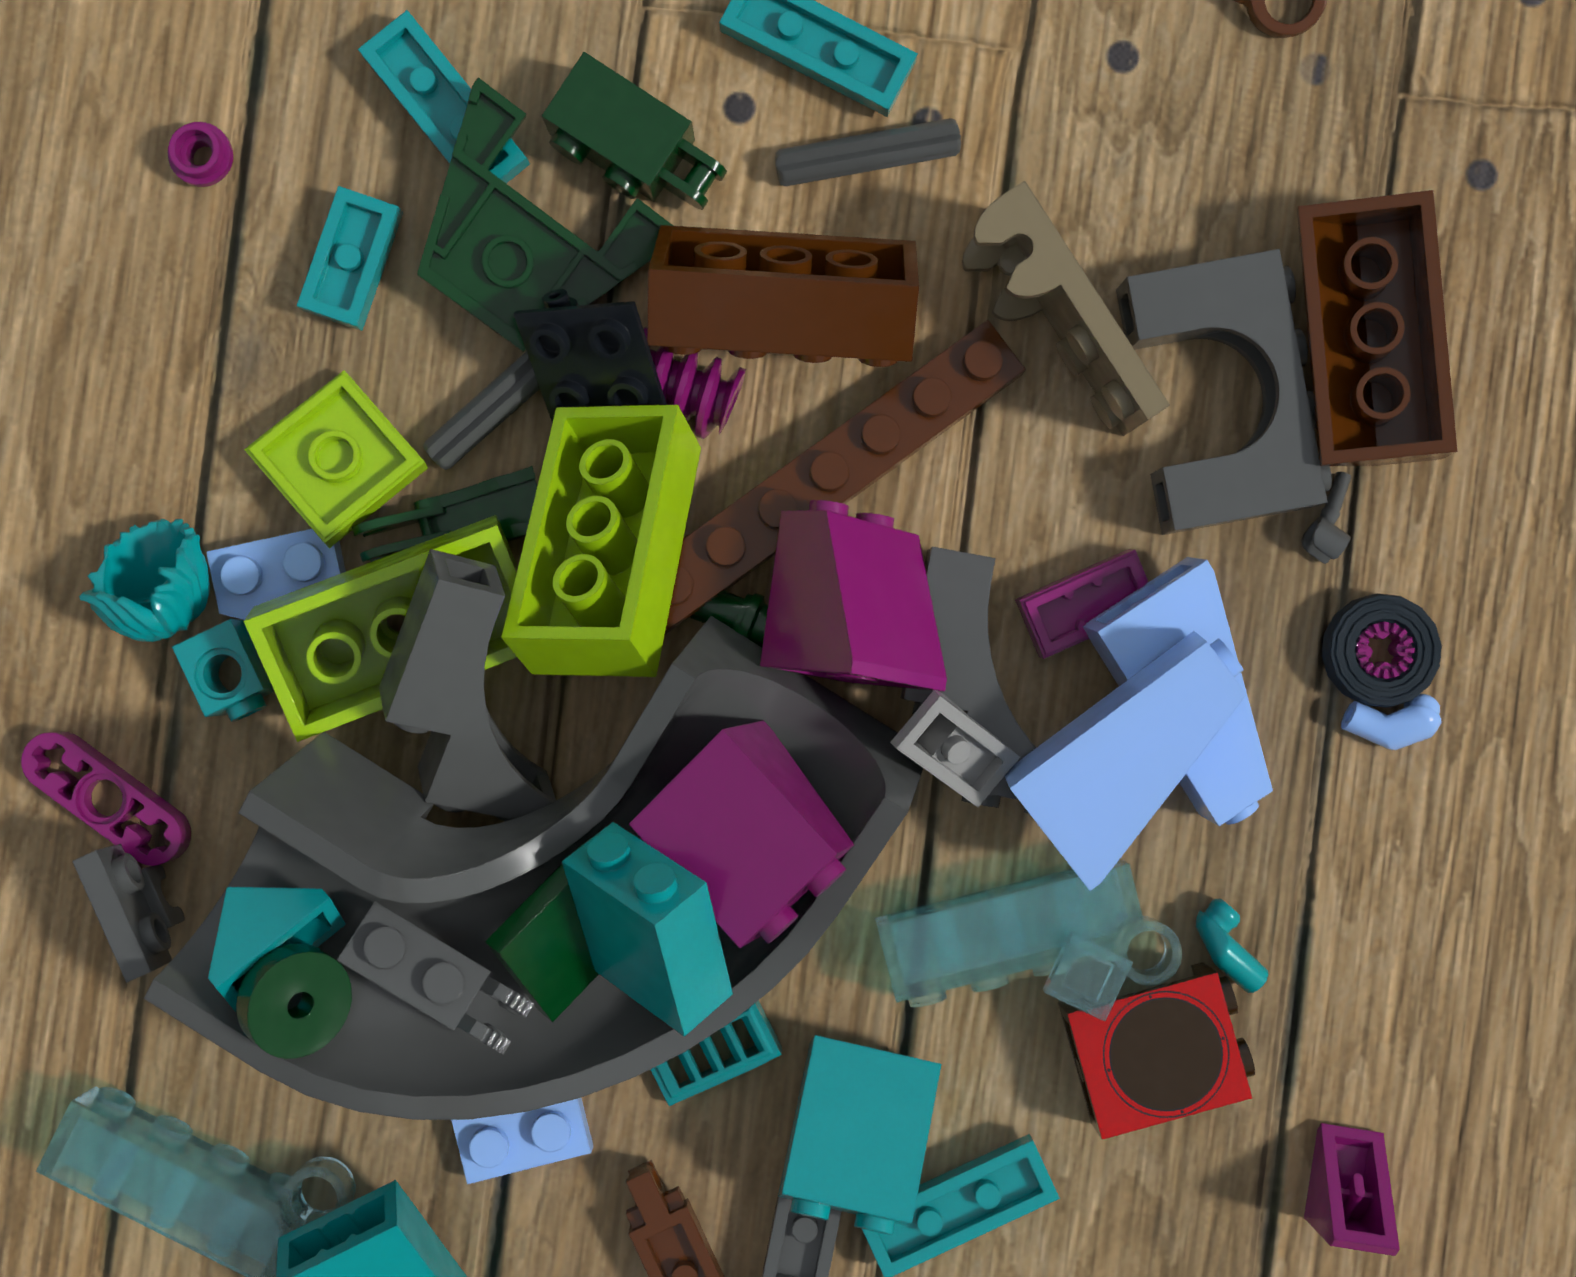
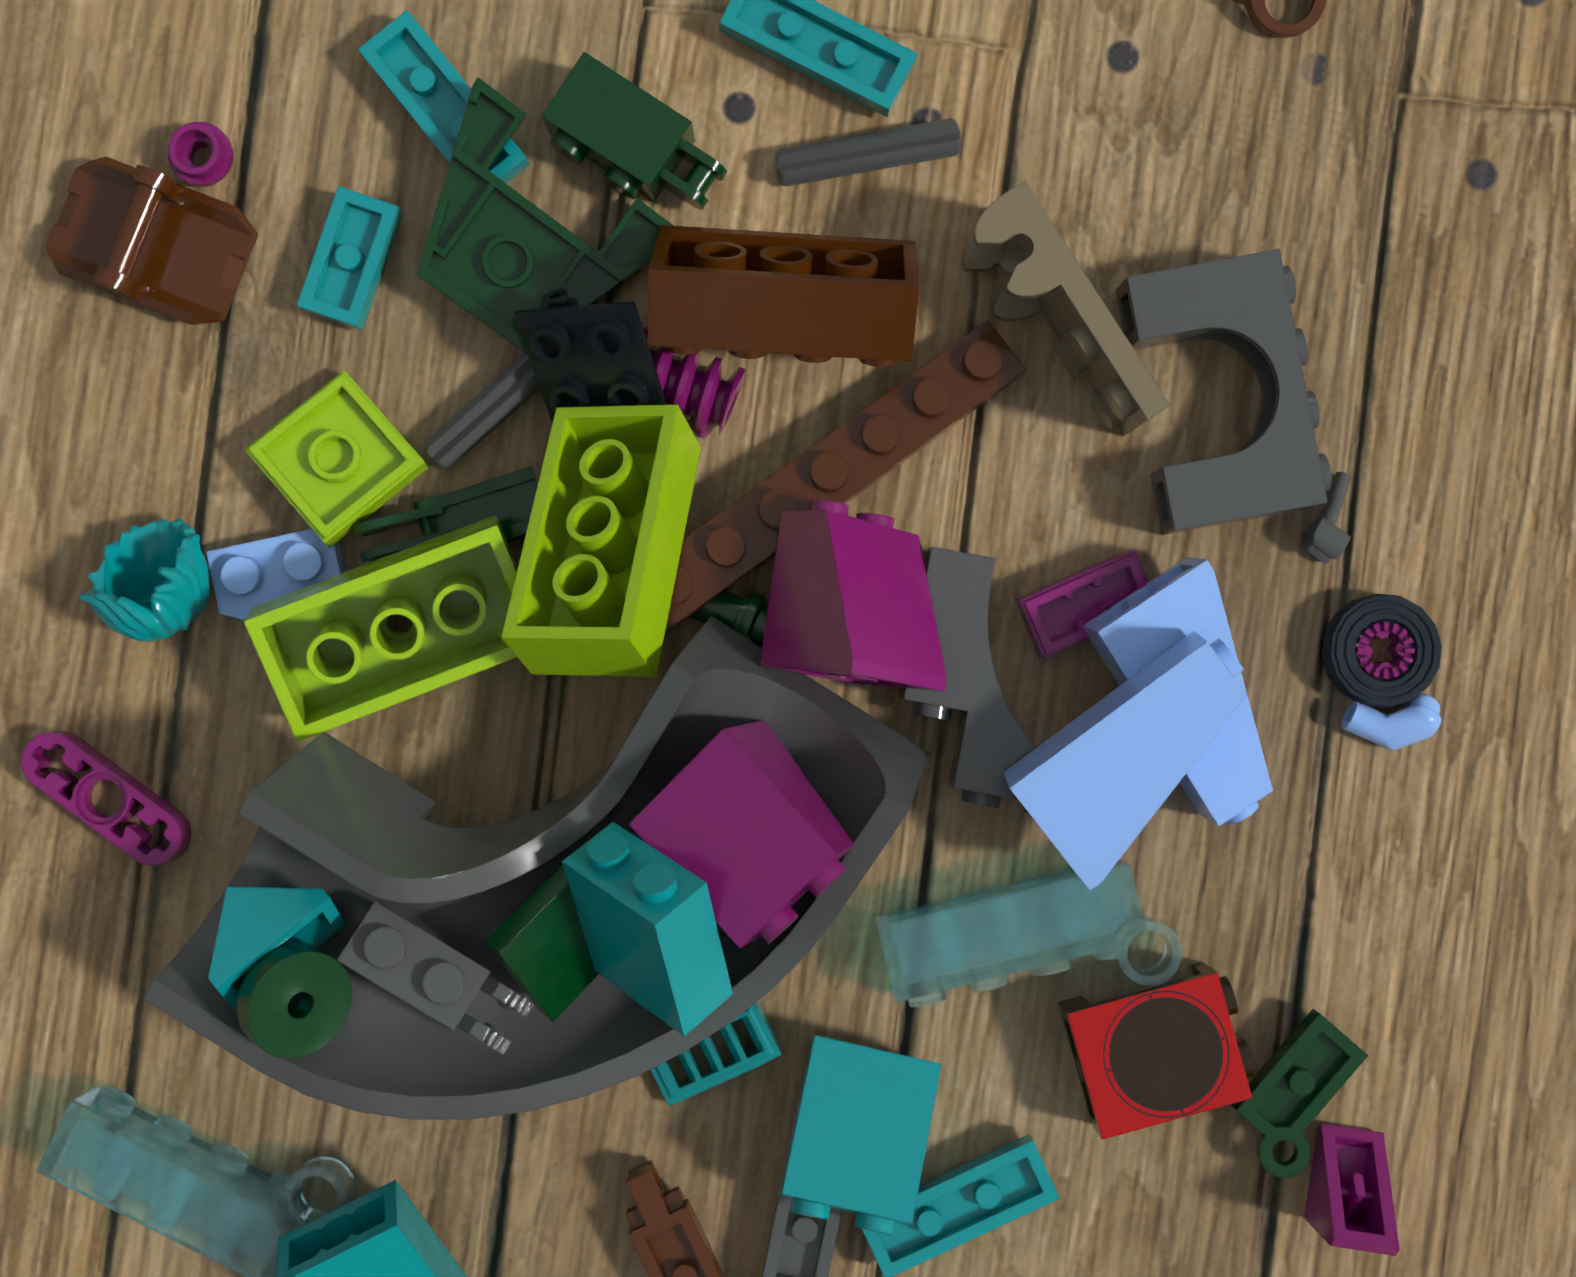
(129, 908): dark grey plate -> none
(151, 241): none -> reddish brown shield
(201, 660): teal brick -> none
(439, 687): dark grey arch -> none
(522, 1140): light blue wing -> none
(955, 748): light grey slope -> none
(1087, 975): clear light blue tile -> none
(1227, 952): teal arm -> none
(1296, 1088): none -> dark green hinge
(1377, 330): reddish brown slope -> none

